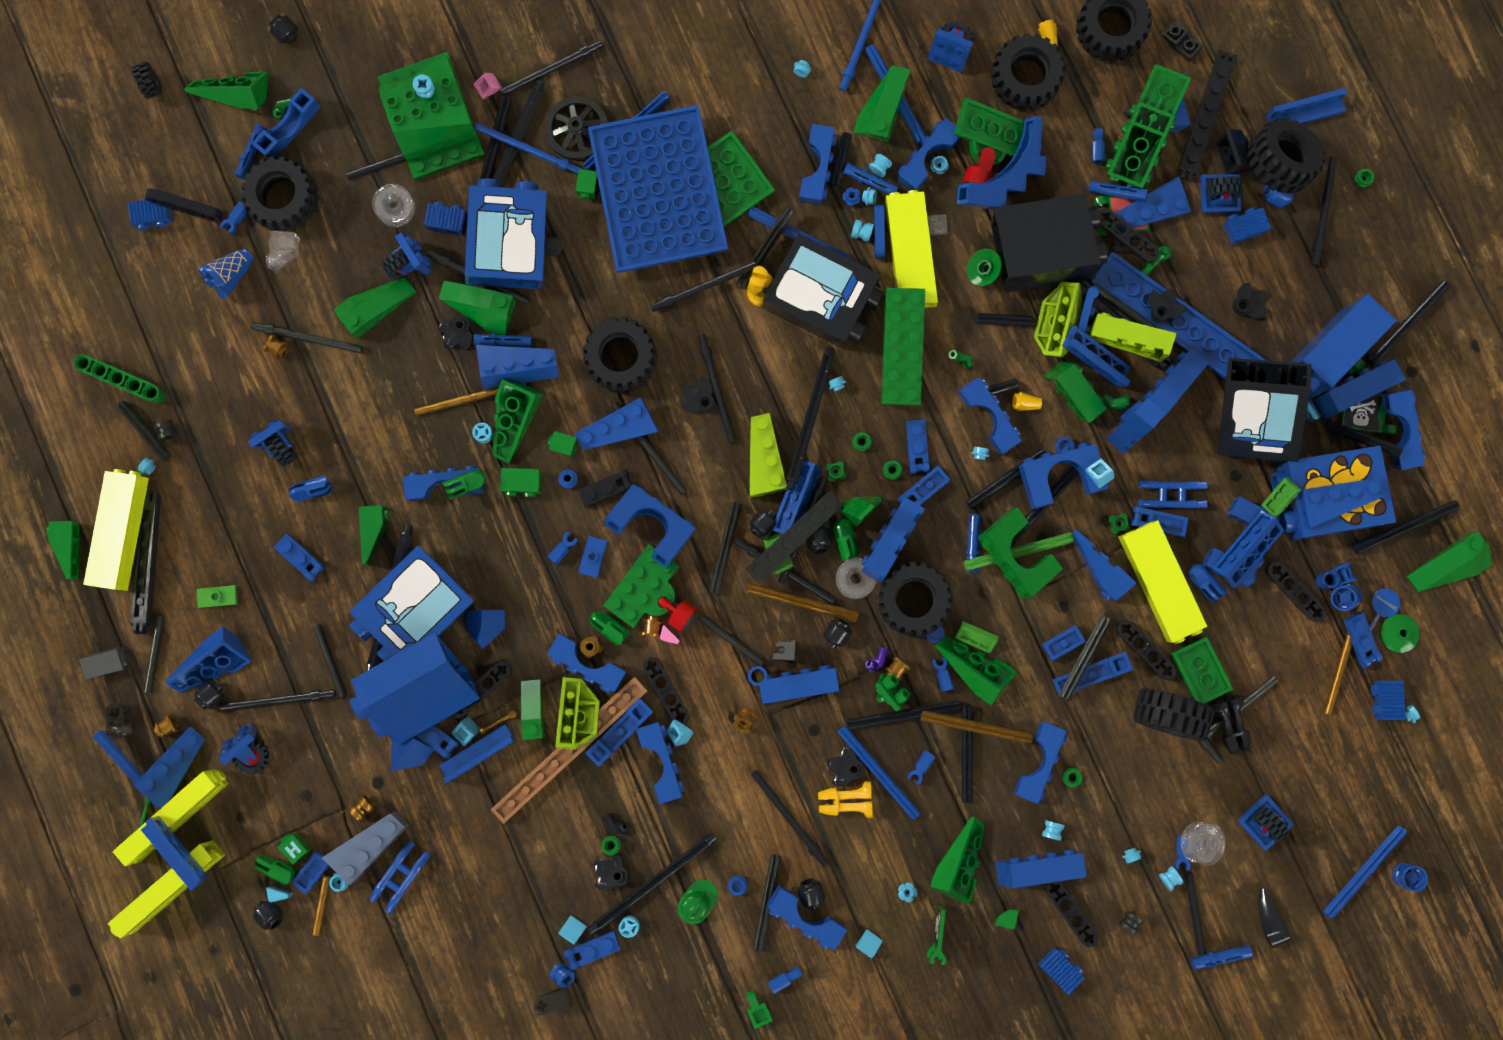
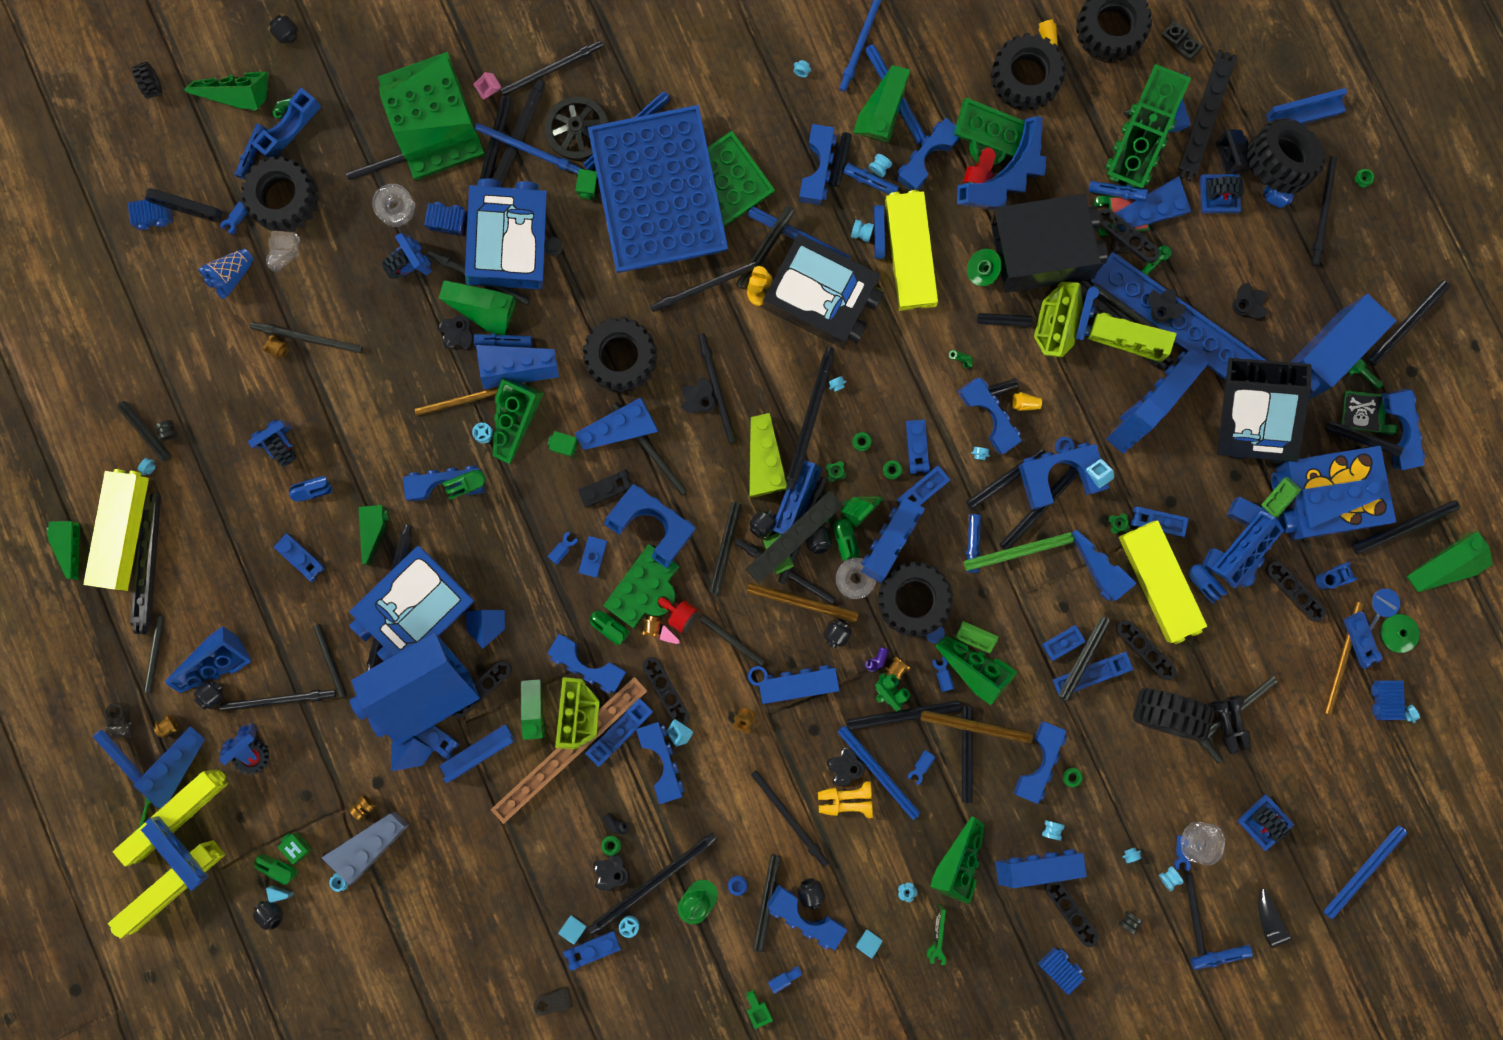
(103, 662): dark grey hinge -> none
(112, 374): green beam -> none
(217, 596): bright green plate -> none
(310, 873): blue plate -> none
(321, 905): pearl gold bar -> none
(369, 307): green wedge -> none
(410, 873): blue piece -> none
(423, 91): medium azure wheel -> none
(466, 731): medium azure slope -> none
(512, 714): pearl gold hinge -> none
(520, 481): green brick -> none
(562, 975): blue wheel -> none
(572, 482): blue plate -> none
(596, 647): pearl gold brick -> none
(788, 649): dark grey hinge -> none
(852, 201): blue plate -> none
(869, 196): medium azure plate -> none
(902, 346): green brick -> none
(937, 225): clear plate -> none
(939, 160): medium azure plate -> none
(952, 45): blue plate -> none
(998, 541): green arch -> none
(1007, 919): green tile -> none
(1077, 391): green wedge -> none
(1093, 360): blue fence -> none
(1098, 146): blue bar -> none
(1117, 403): green arm -> none
(1181, 486): blue piece -> none
(1201, 671): green plate -> none
(1246, 226): blue brick -> none
(1312, 412): medium azure slope -> none
(1346, 597): blue wheel -> none
(1360, 388): blue wedge -> none
(1410, 877): blue wheel -> none

